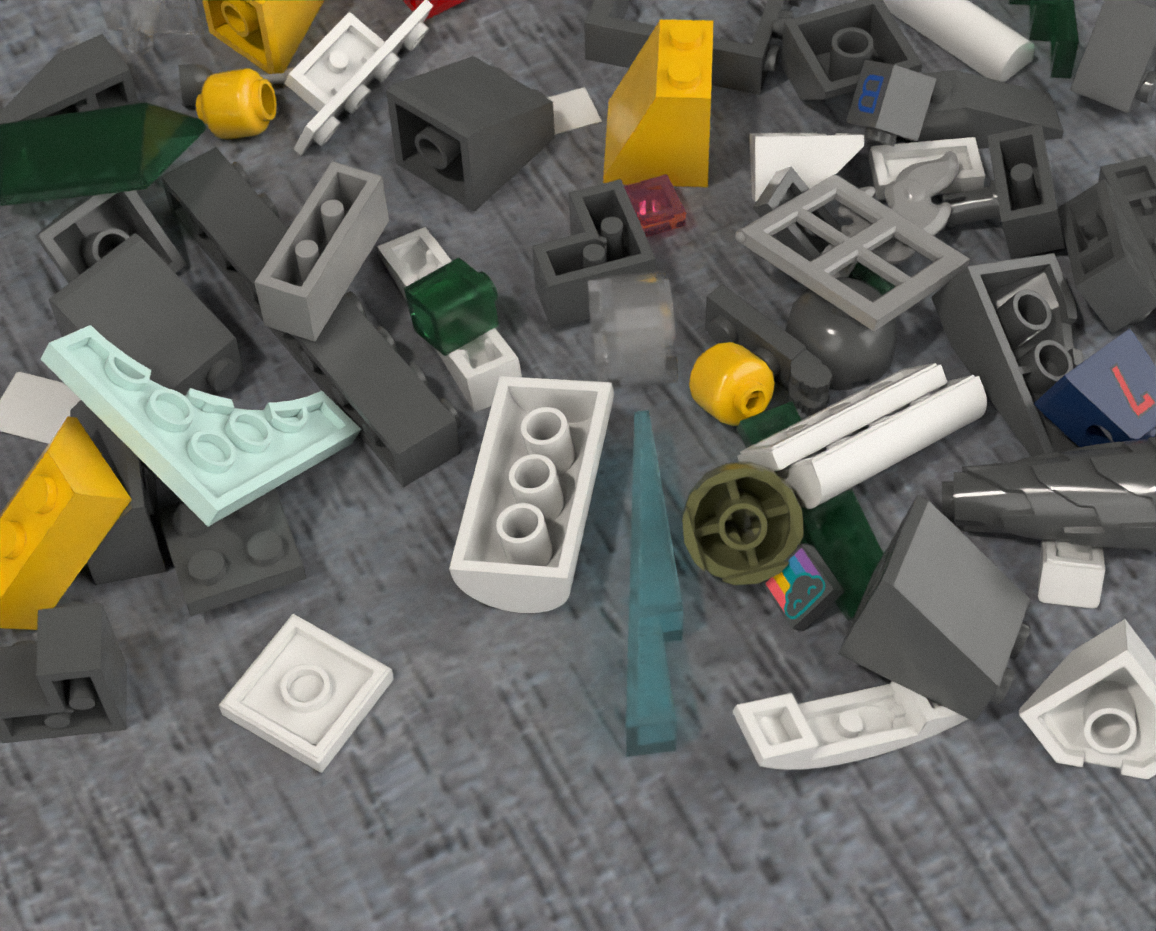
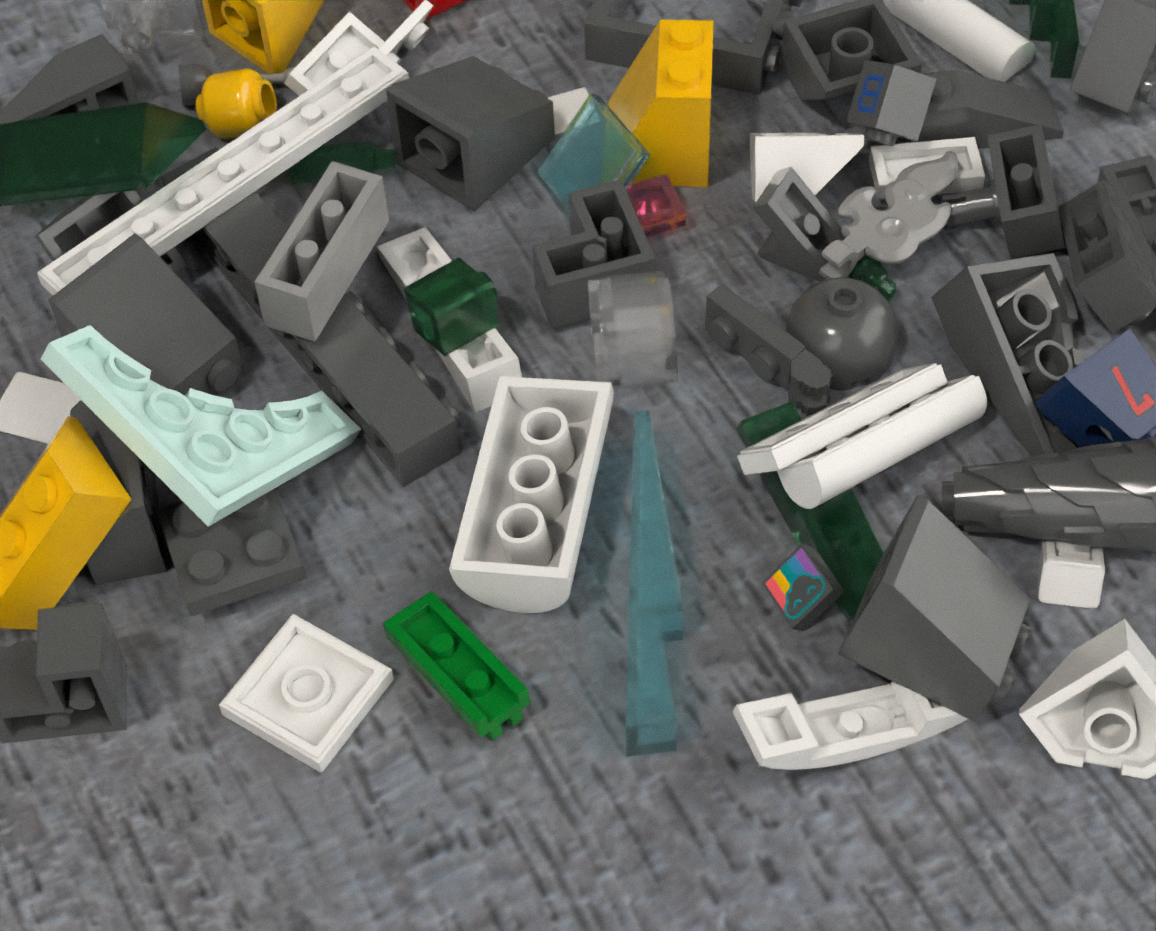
(239, 166): none -> white tile
(353, 154): none -> clear green cylinder
(458, 665): none -> green hinge
(593, 152): none -> clear light blue piece
(731, 383): yellow head -> none
(742, 523): olive cylinder -> none
(818, 272): light grey window -> none

